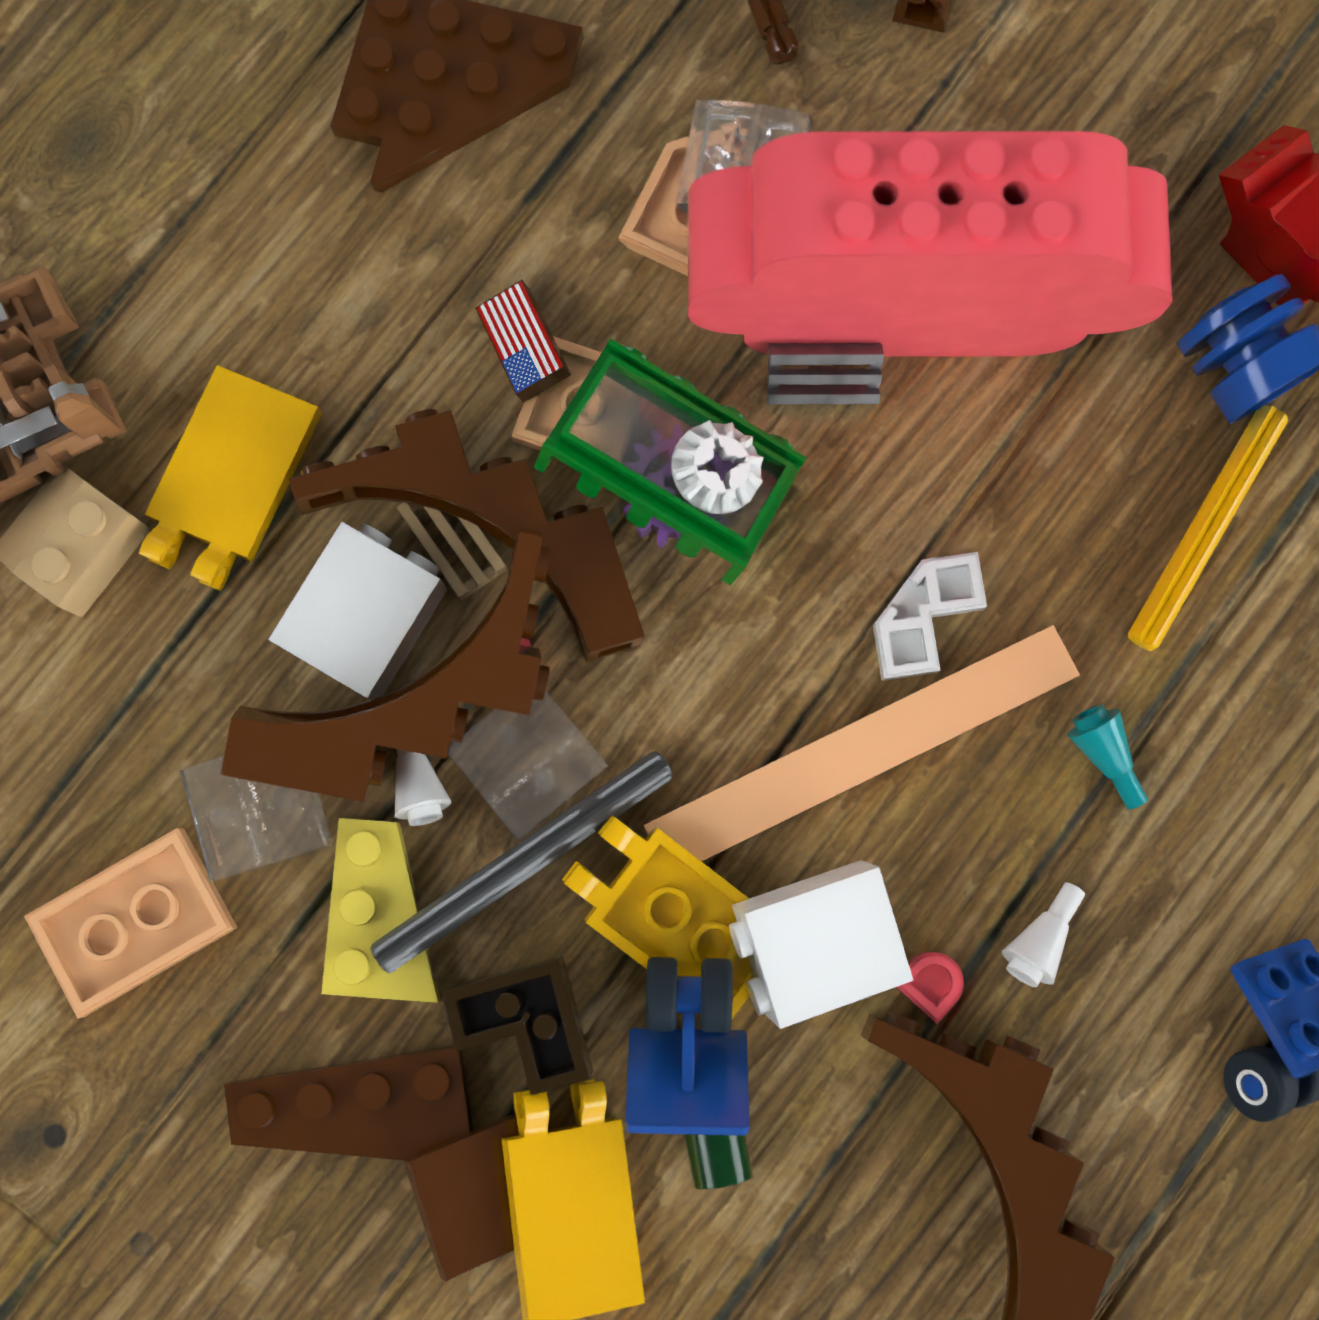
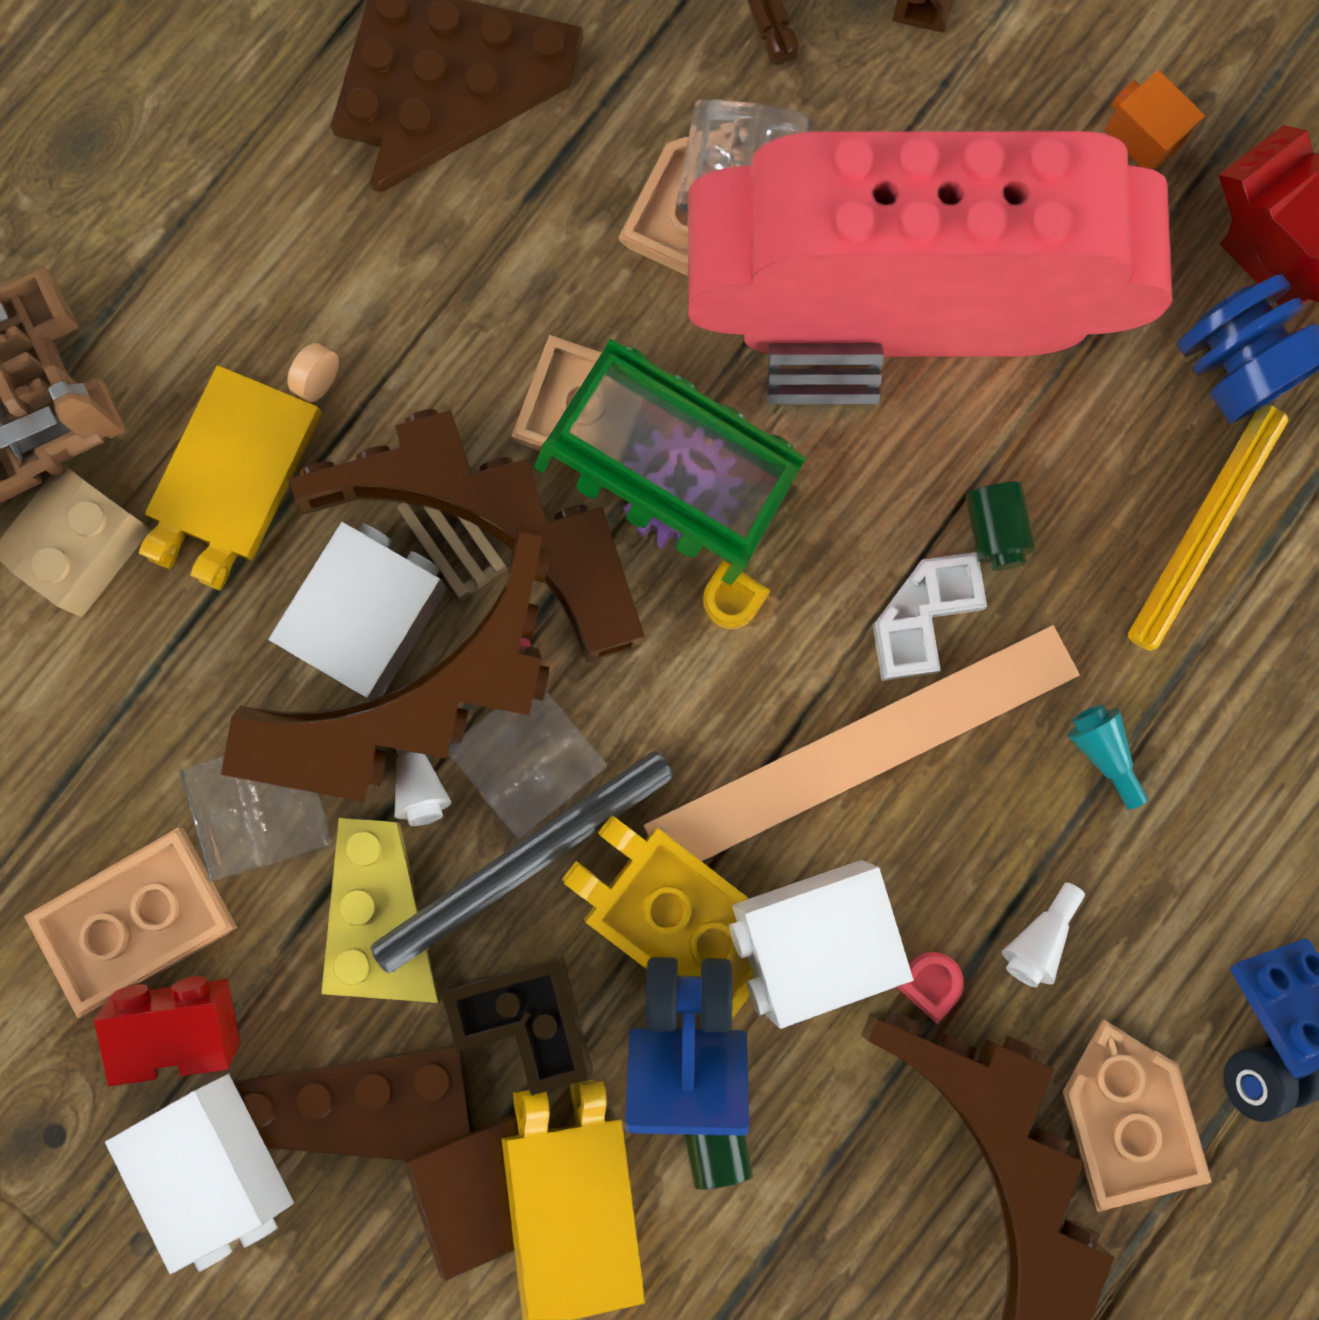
(167, 1027): none -> red brick
(201, 1176): none -> white brick
(313, 372): none -> light nougat tile
(522, 341): tile -> none
(704, 488): white gear -> none
(734, 604): none -> yellow tile
(1000, 524): none -> dark green brick
(1132, 1122): none -> light nougat tile
(1153, 120): none -> orange brick

